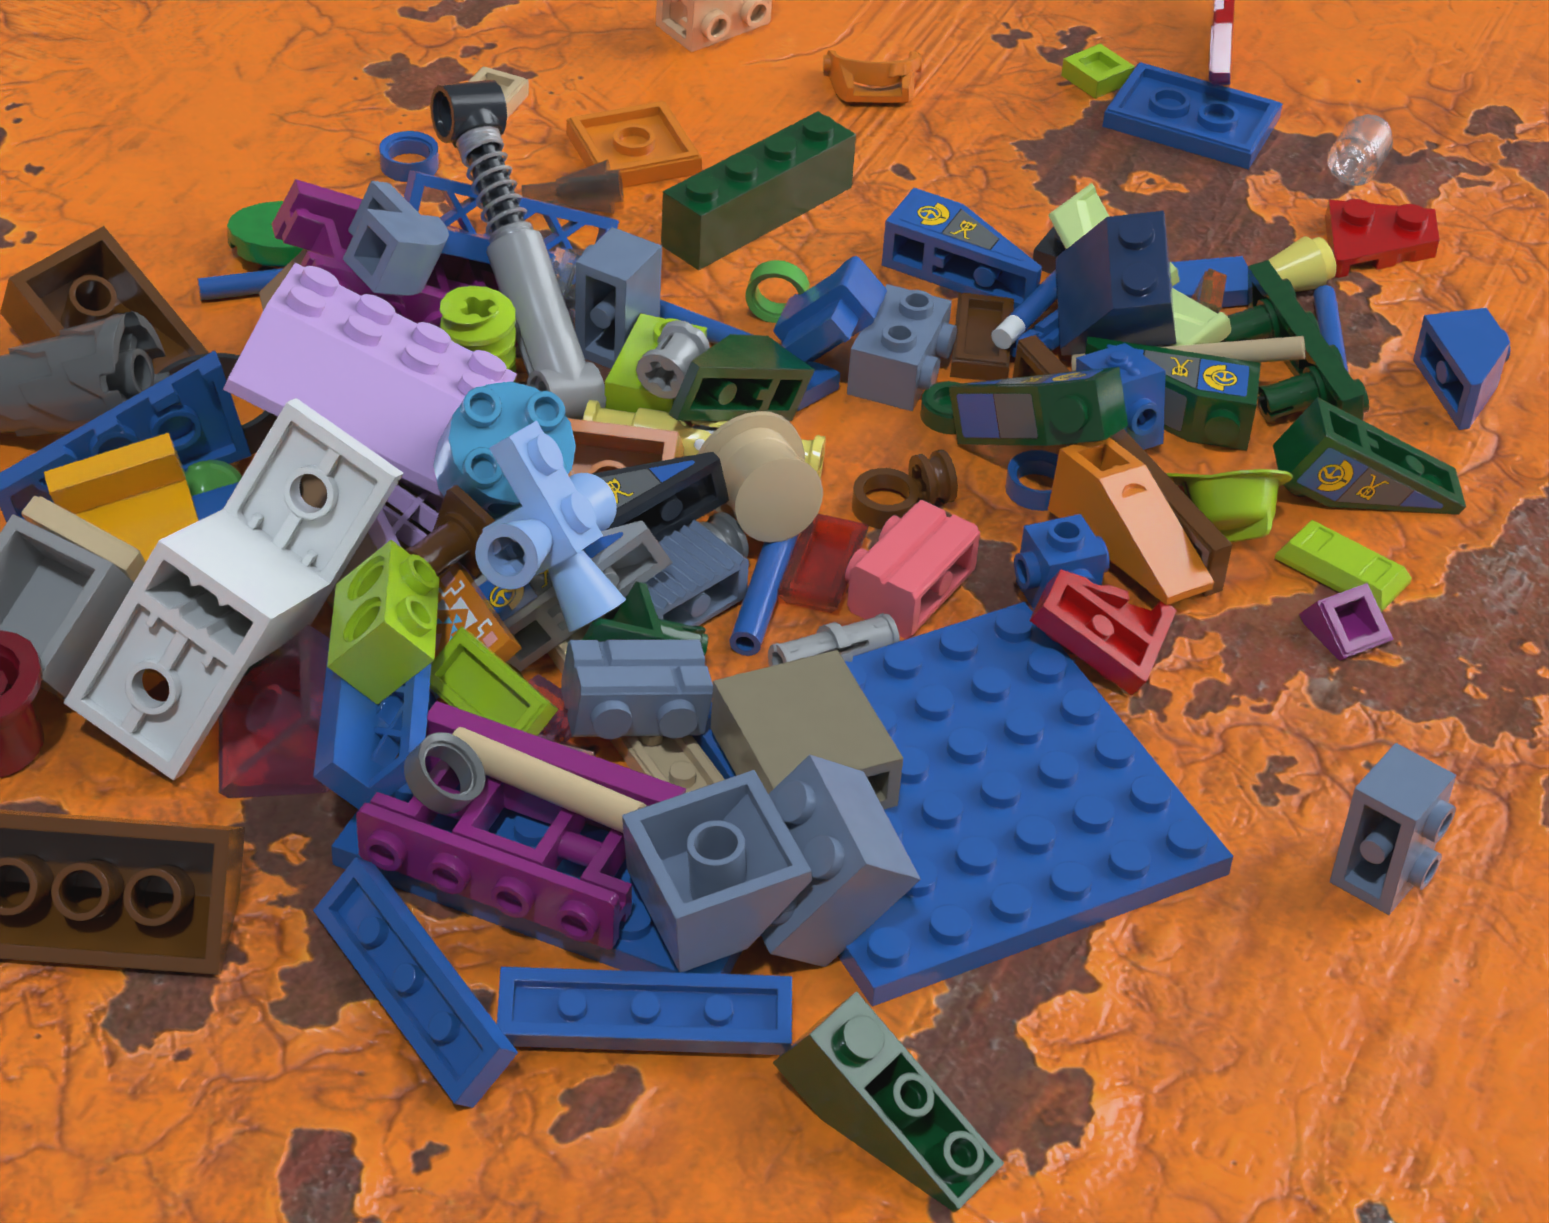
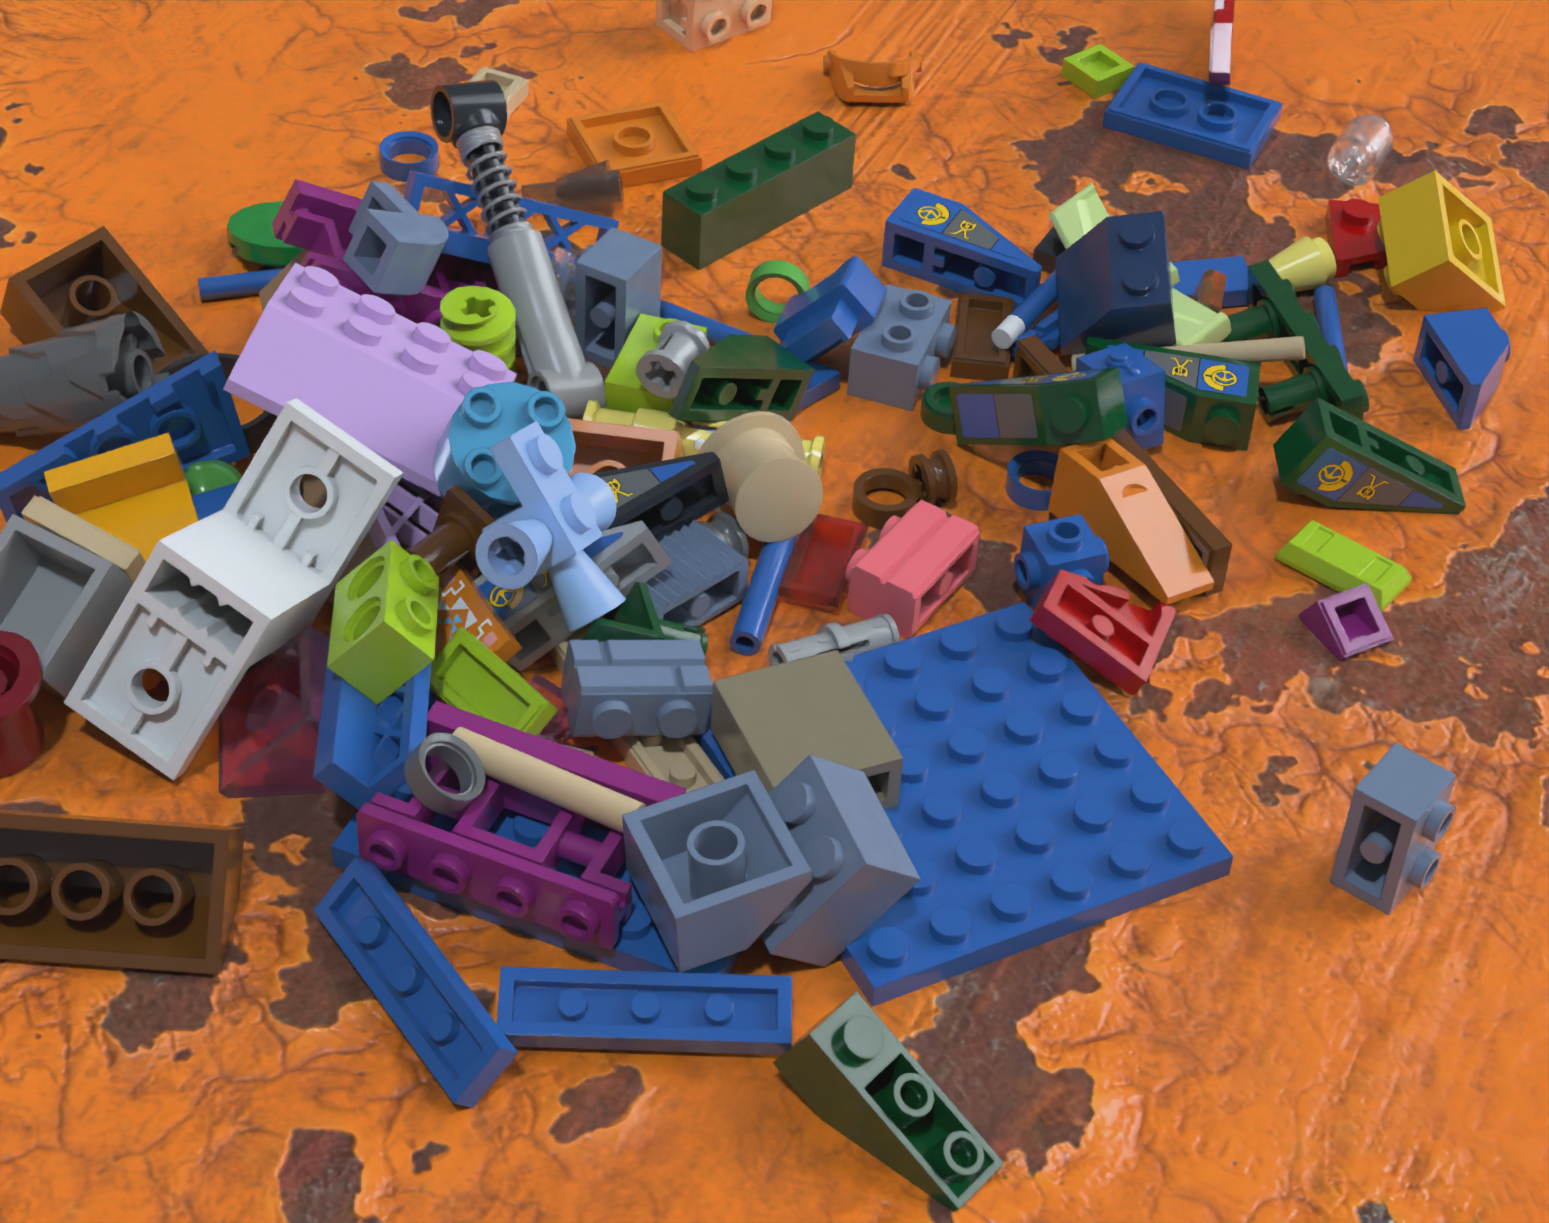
(1236, 501): lime piece -> none
(1439, 248): none -> yellow slope

